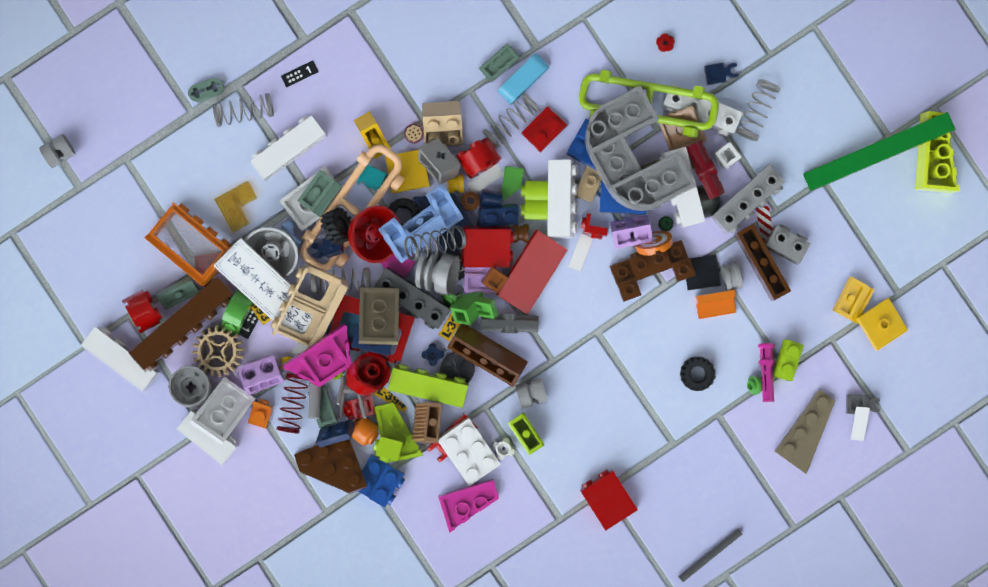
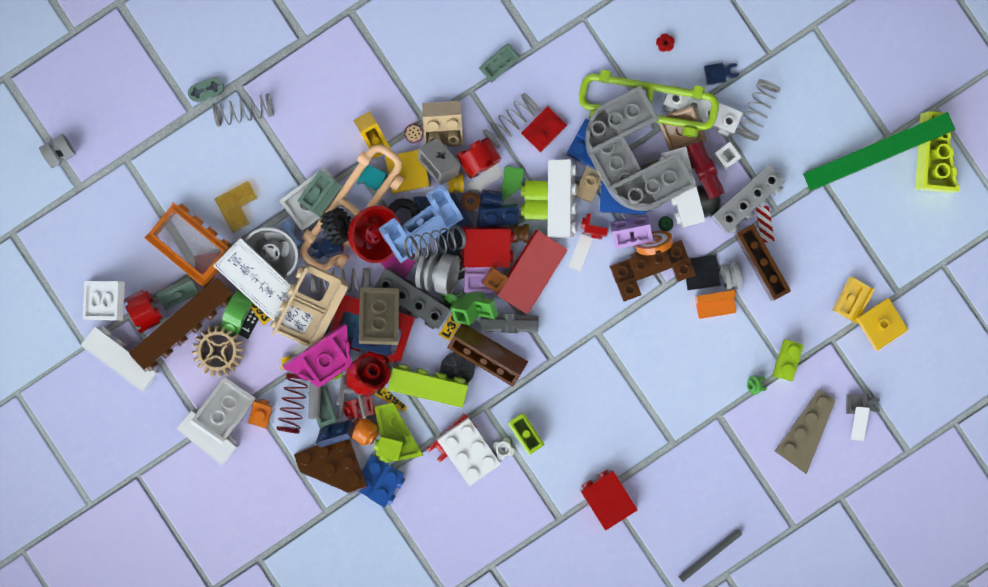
(103, 300): none -> white plate
(182, 379): light grey wheel -> none
(262, 379): lavender brick -> none
(288, 148): white brick -> none
(299, 73): black sticker -> none
(427, 422): medium nougat brick -> none
(432, 349): dark blue plate -> none
(463, 503): dark pink wing -> none
(523, 79): medium azure beam -> none
(531, 393): light grey wheel -> none
(709, 373): black tyre -> none
(767, 362): dark pink pin -> none
(787, 244): light grey brick -> none

